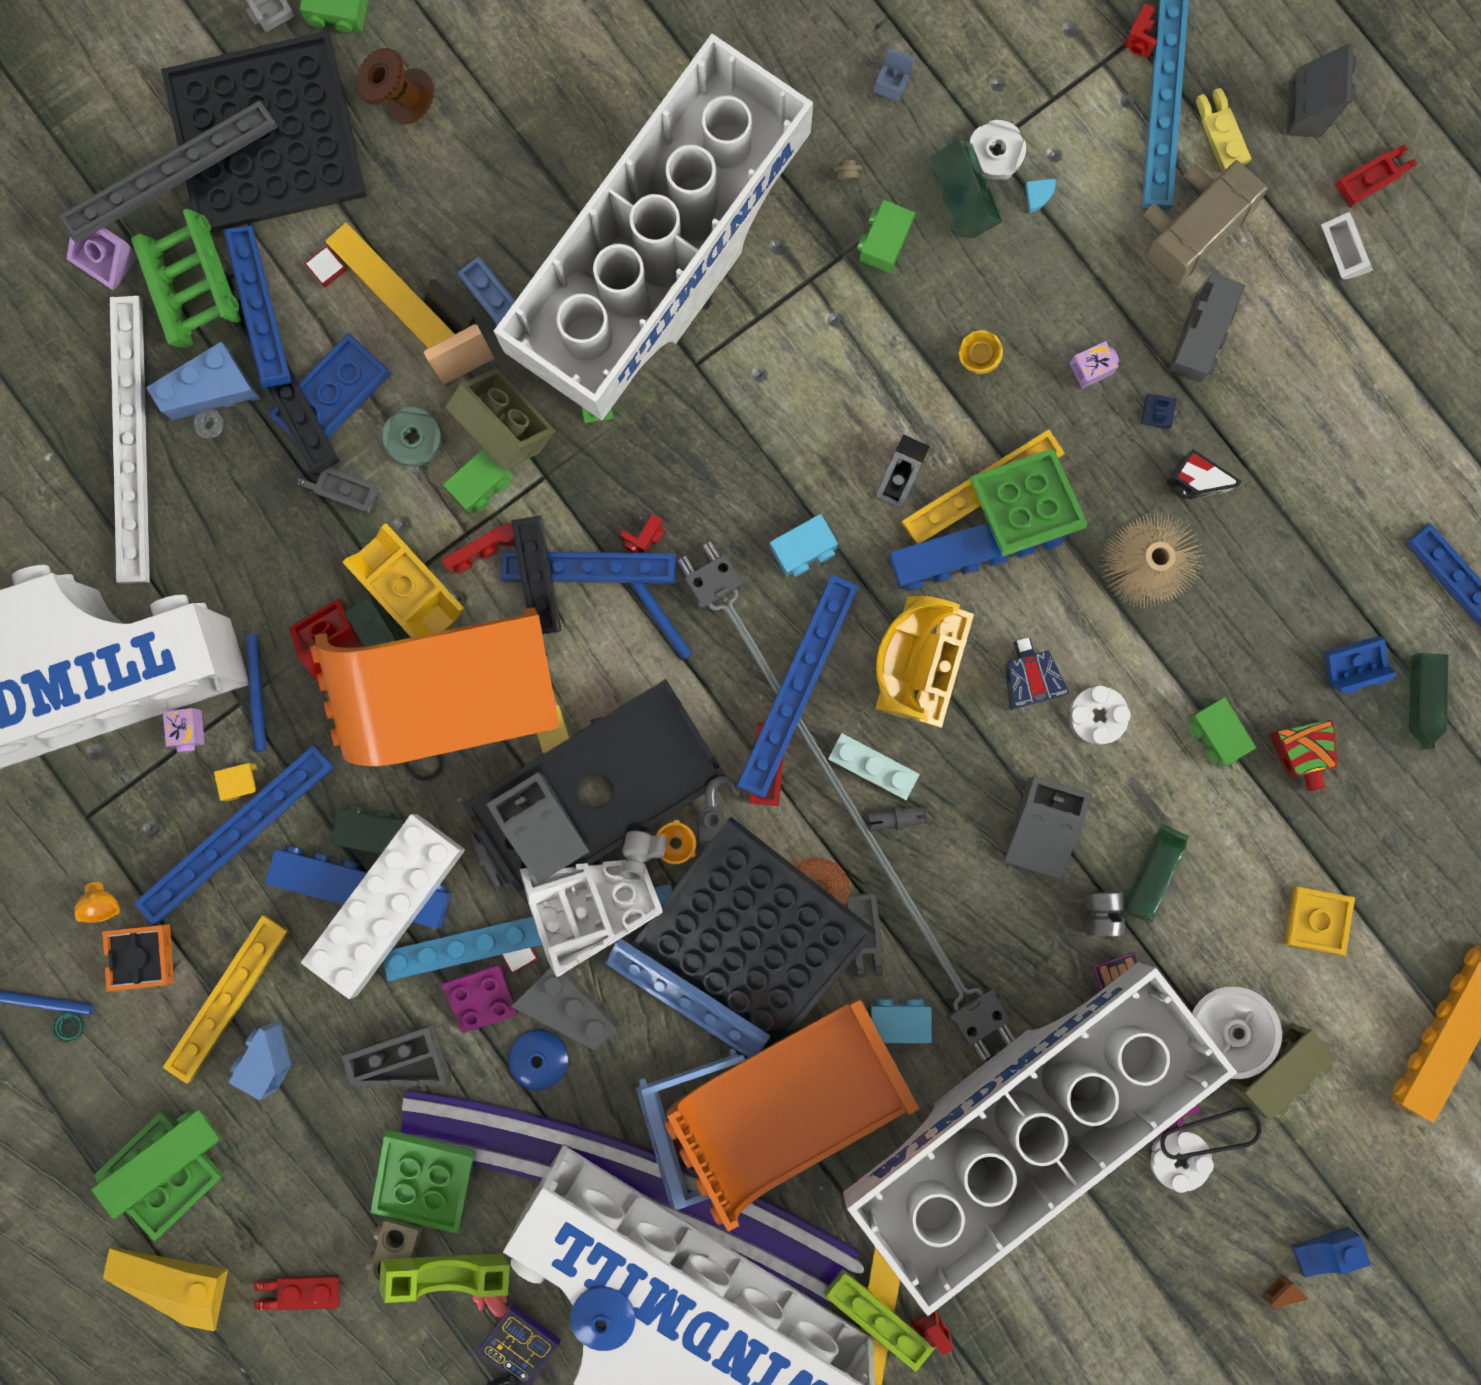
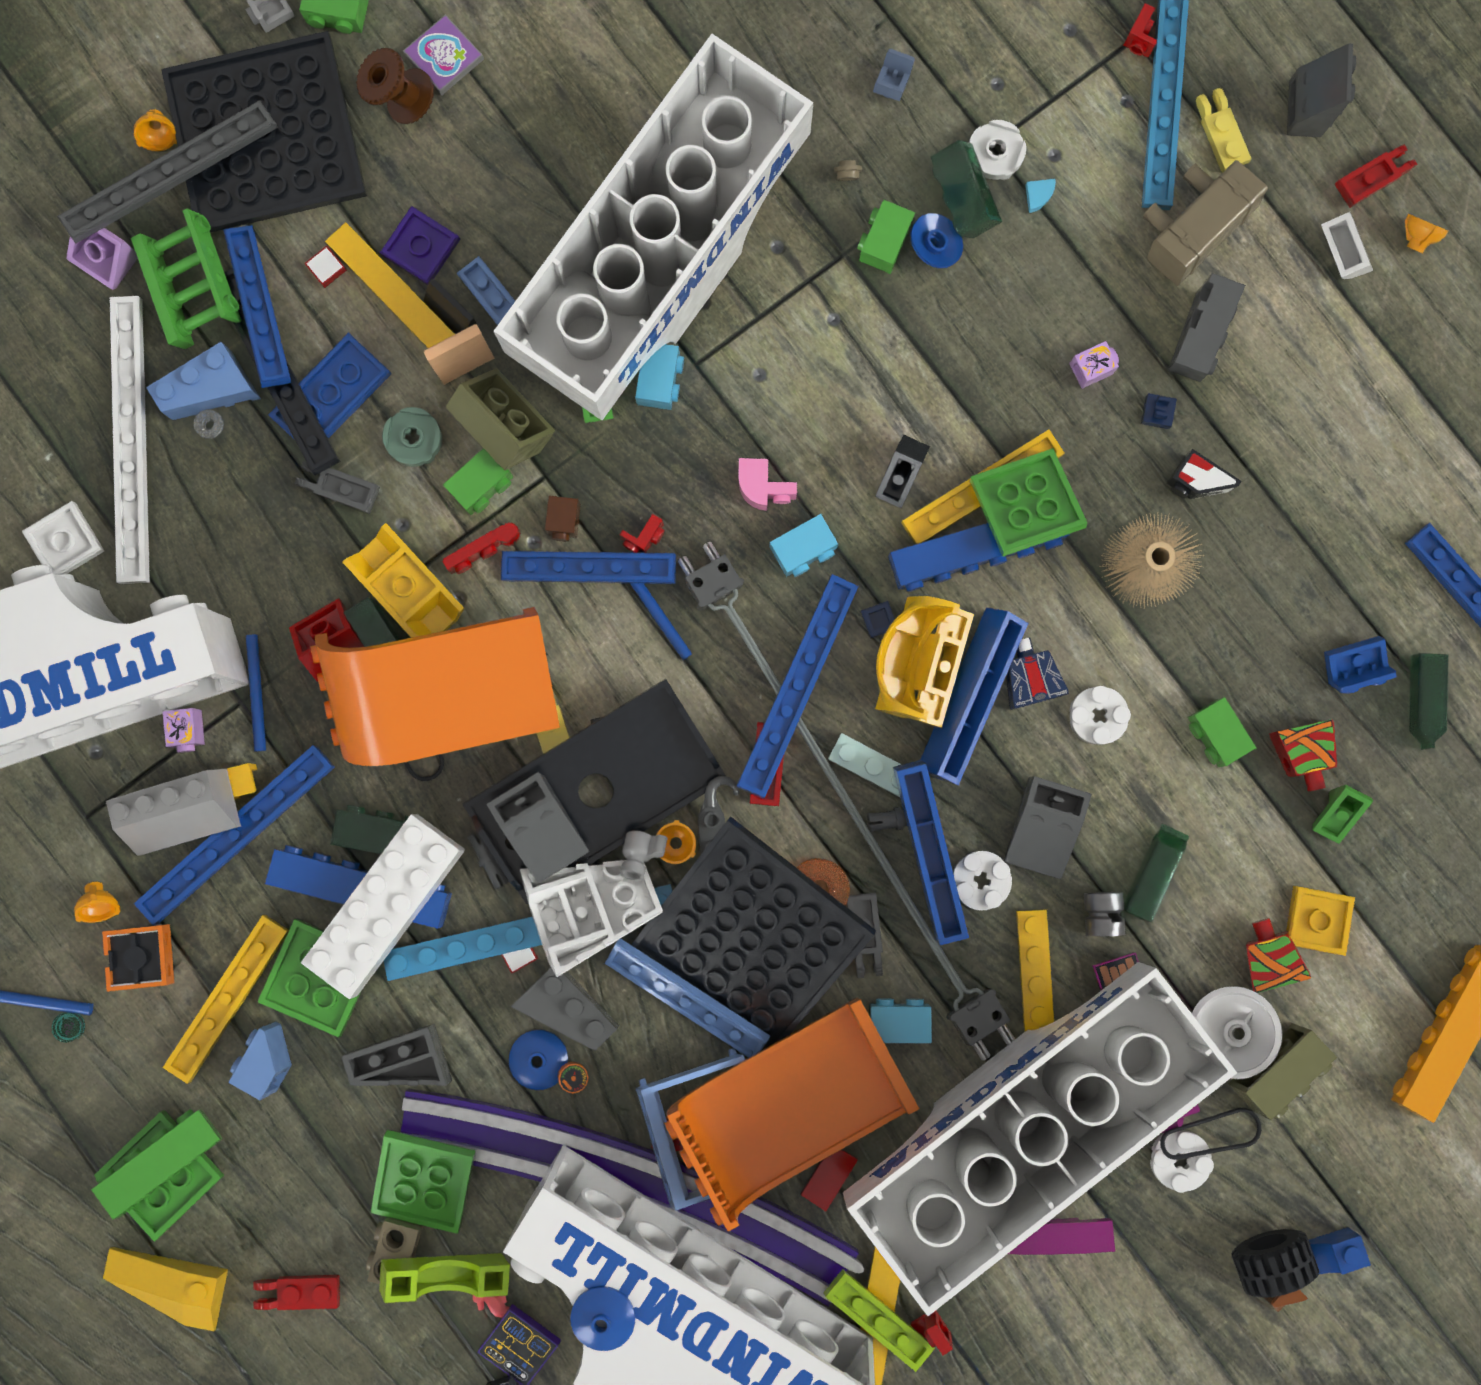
(63, 539): none -> white tile
(154, 131): none -> light orange piece
(175, 811): none -> light grey slope
(301, 992): none -> bright green plate
(420, 245): none -> dark purple tile
(443, 54): none -> tile
(480, 998): magenta hinge -> none
(536, 571): black tile -> none
(562, 518): none -> reddish brown brick
(572, 1077): none -> tile
(658, 377): none -> medium azure piece
(757, 489): none -> bright pink brick
(828, 1178): none -> red tile
(877, 619): none -> dark blue tile
(931, 852): none -> blue brick
(936, 240): none -> blue dish
(974, 694): none -> blue brick
(981, 352): yellow hair -> none
(996, 871): none -> white plate
(1035, 968): none -> yellow plate
(1069, 1237): none -> magenta slope
(1274, 959): none -> torso
(1275, 1263): none -> black tyre
(1341, 813): none -> bright green slope
(1422, 233): none -> light orange piece

